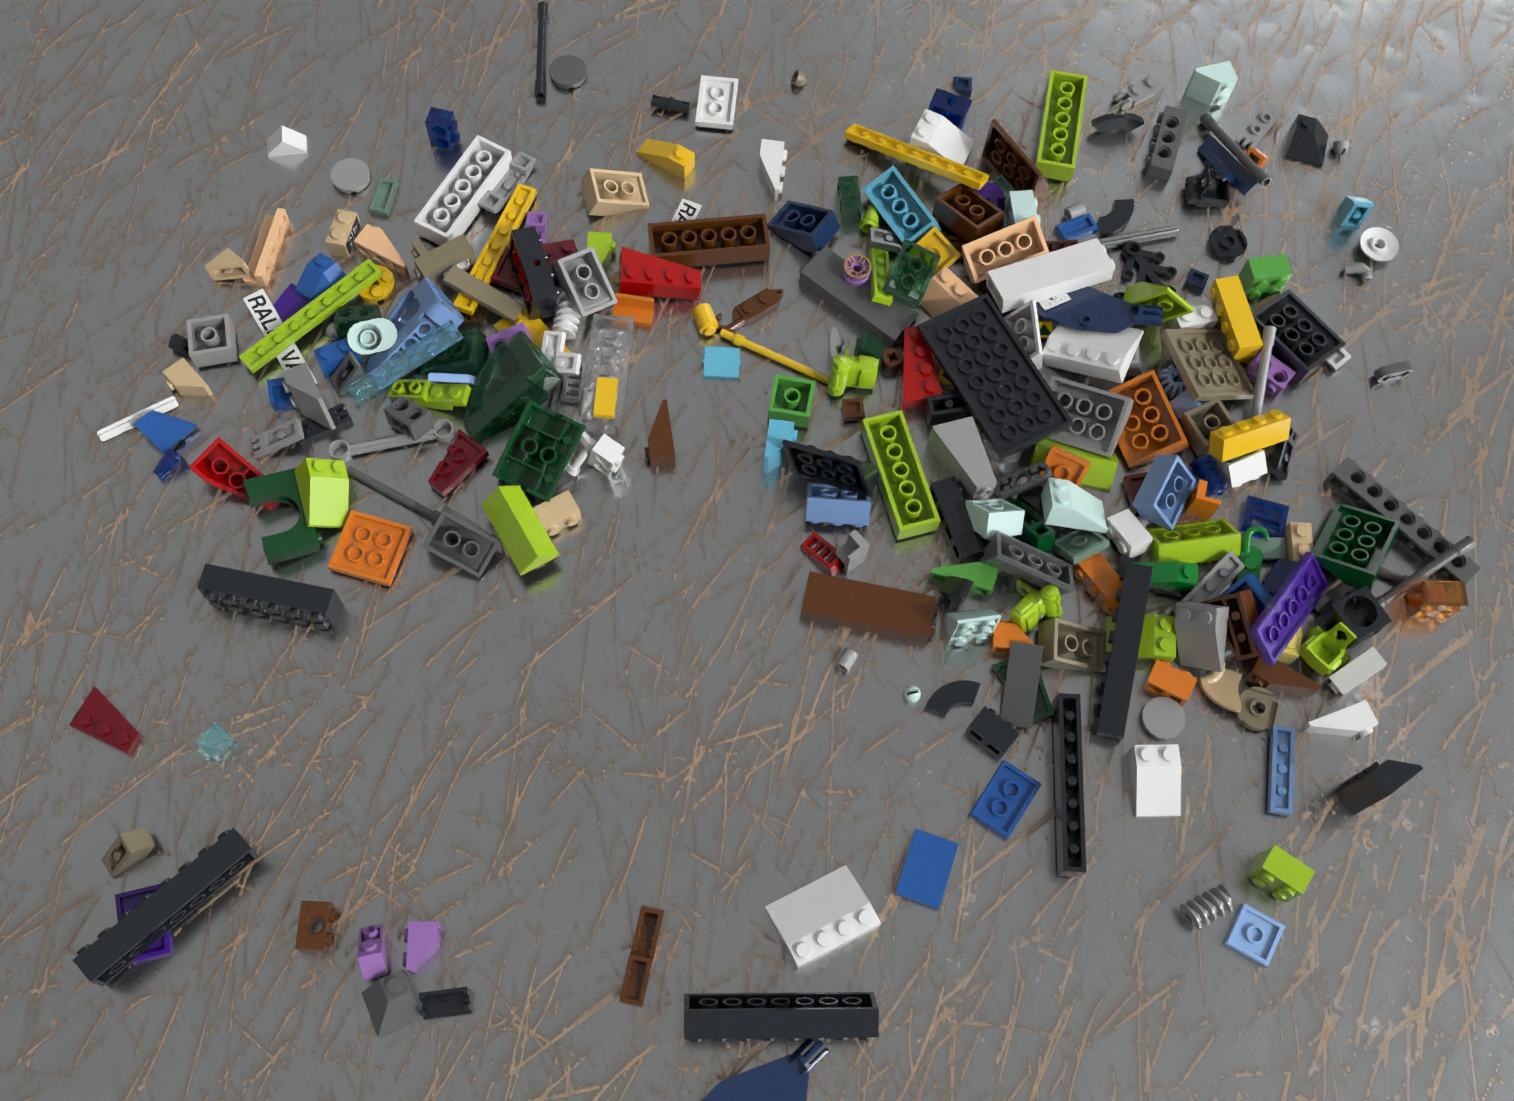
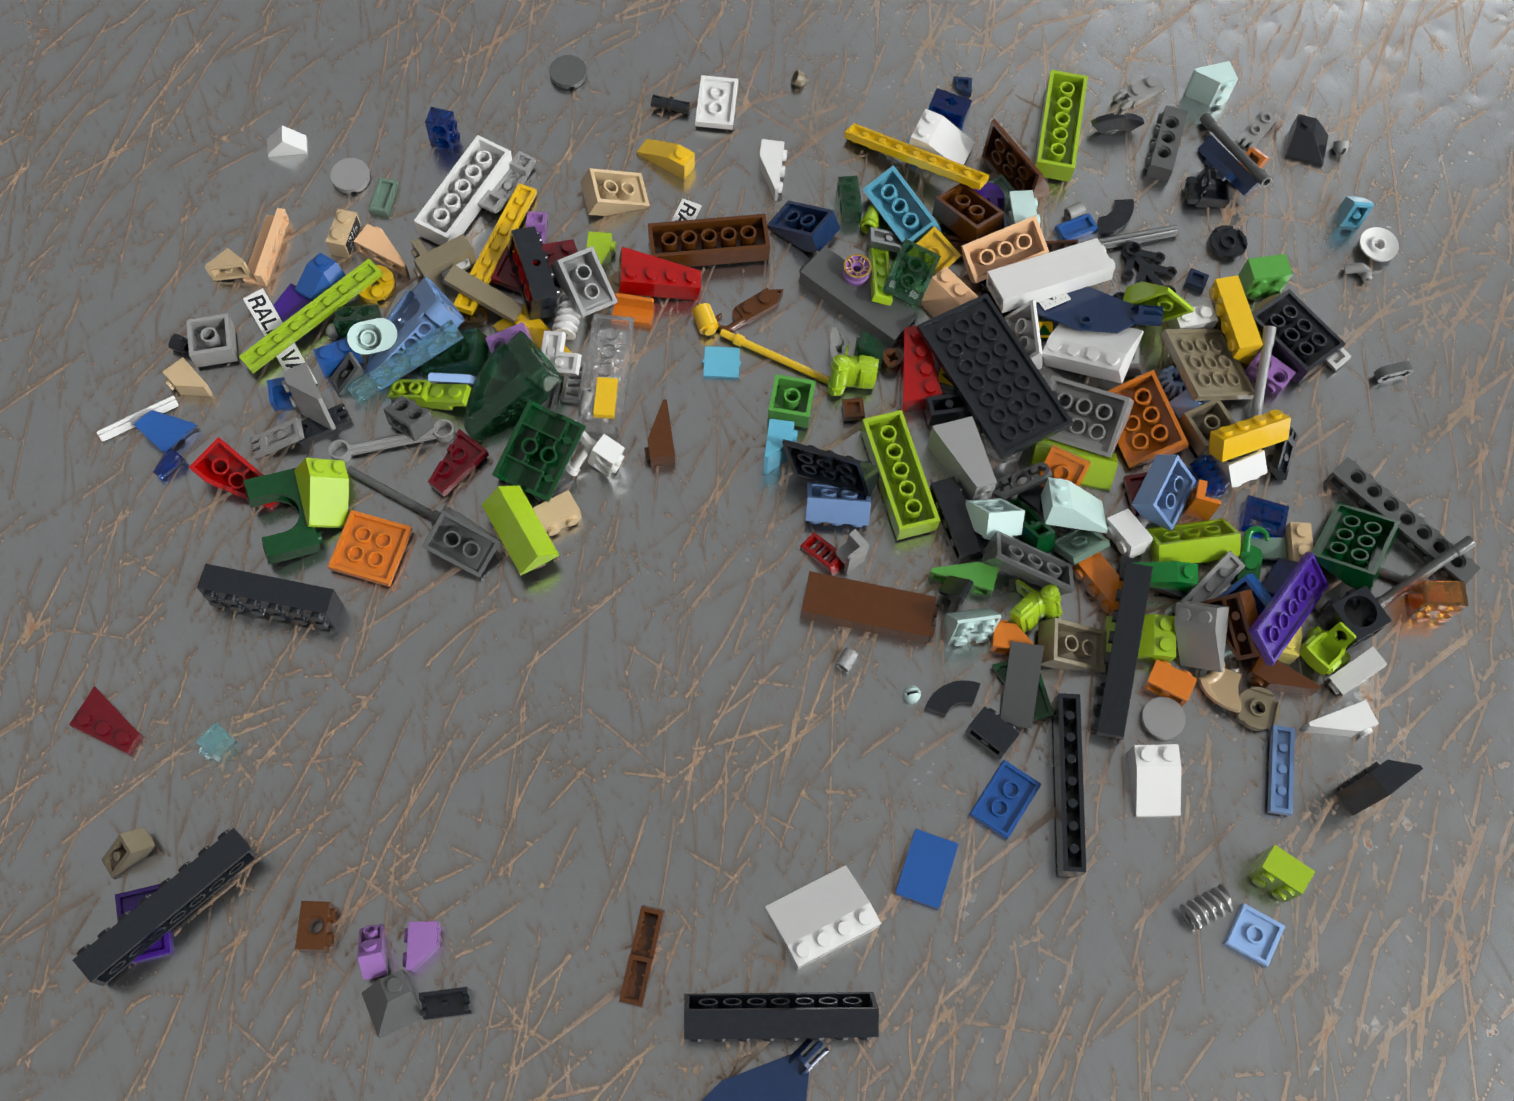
(540, 83): black piece -> none

